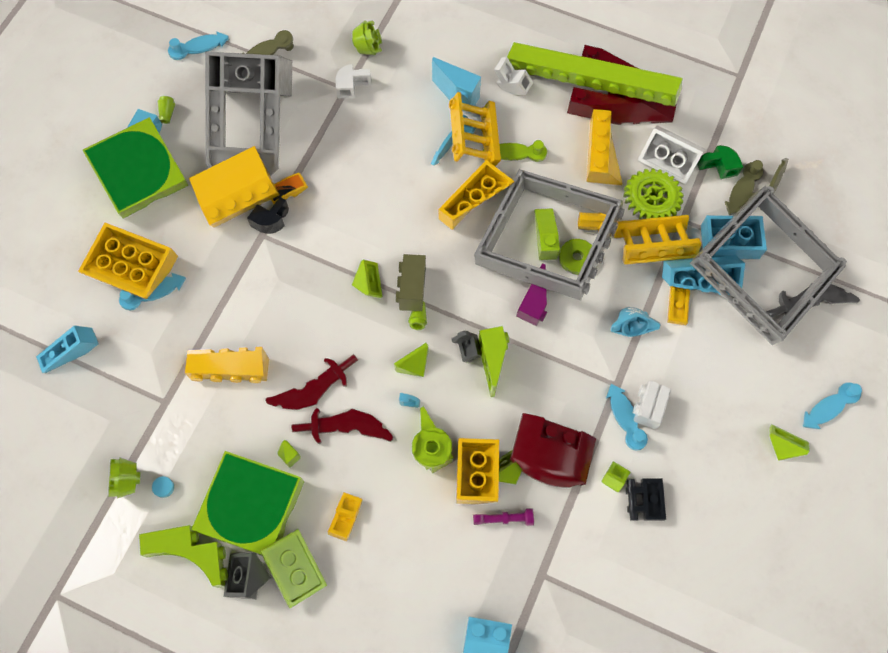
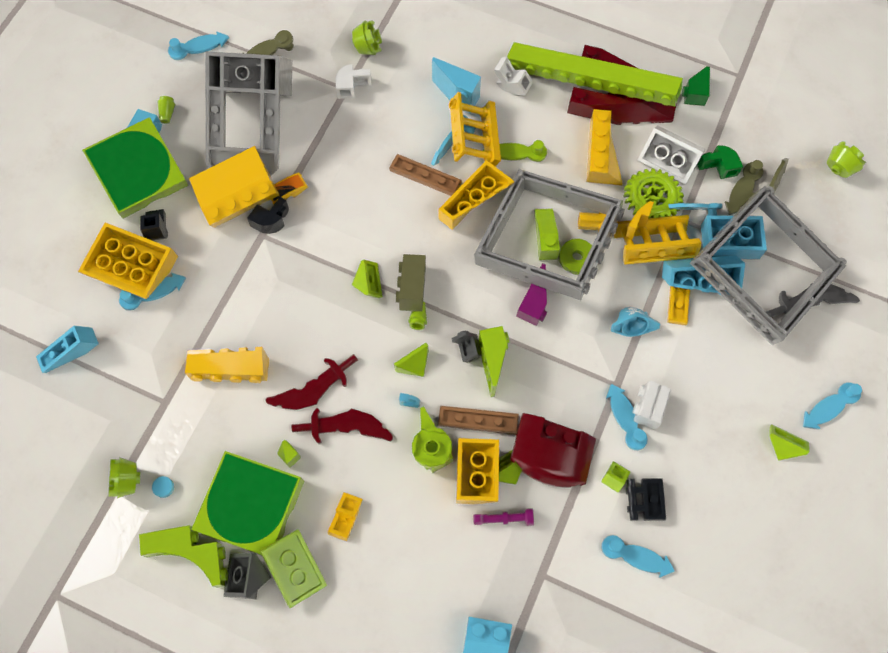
(154, 225): none -> black brick
(425, 175): none -> medium nougat tile
(478, 420): none -> medium nougat tile
(636, 556): none -> medium azure brick
(639, 218): none -> yellow slope
(697, 88): none -> green slope
(712, 207): none -> medium azure brick
(845, 160): none -> lime cone

